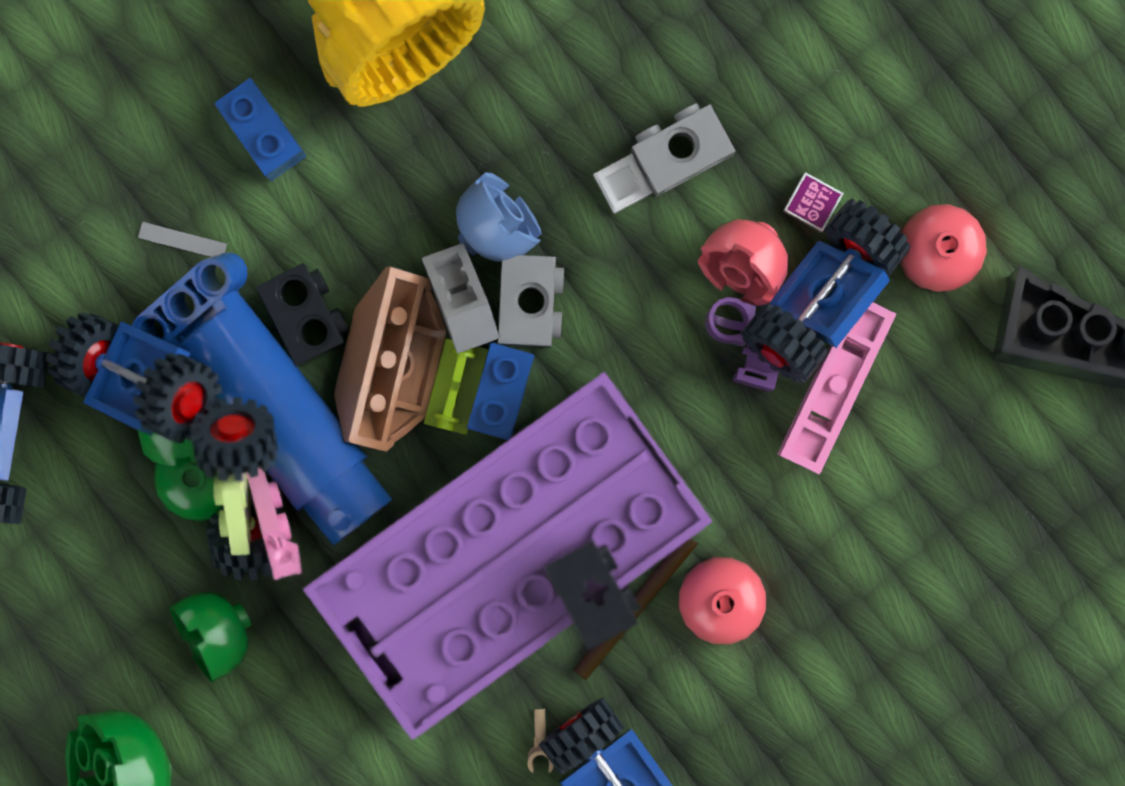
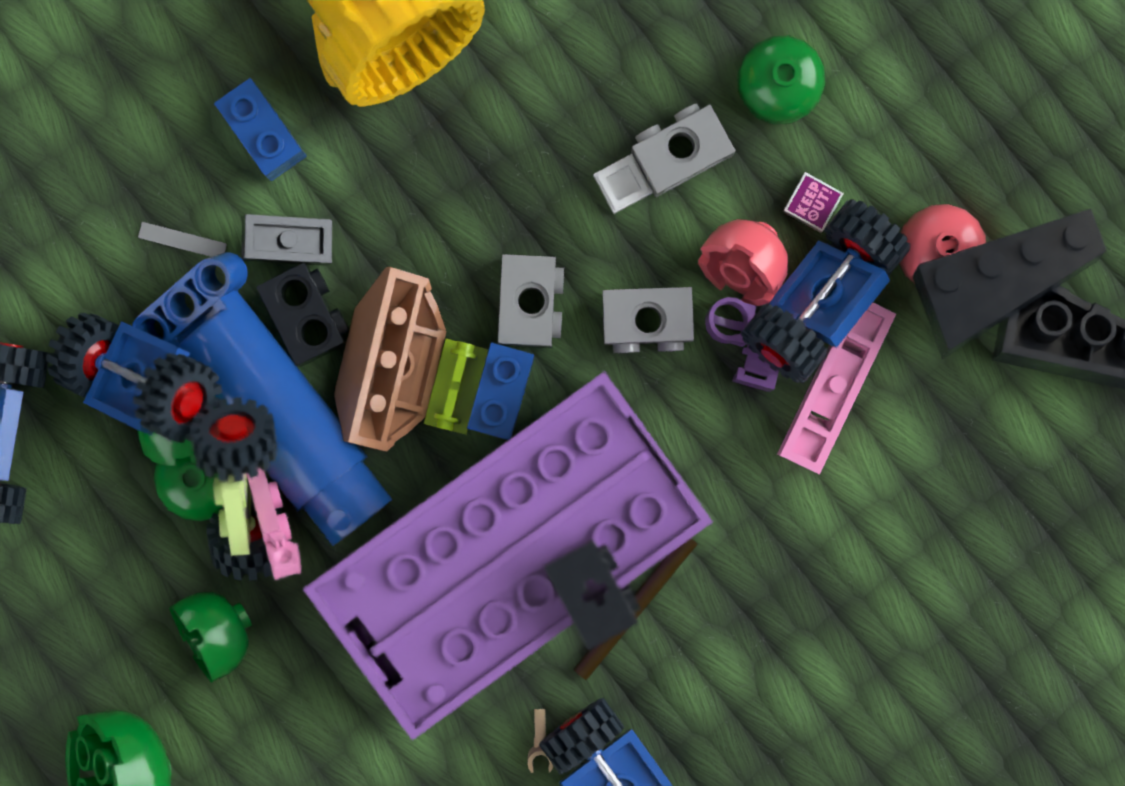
(286, 239): none -> hinge
(460, 298): light grey brick -> none
(494, 222): medium blue cylinder -> none
(672, 306): none -> light grey brick
(720, 580): coral cylinder -> none
(781, 79): none -> green cylinder
(997, 279): none -> black wedge

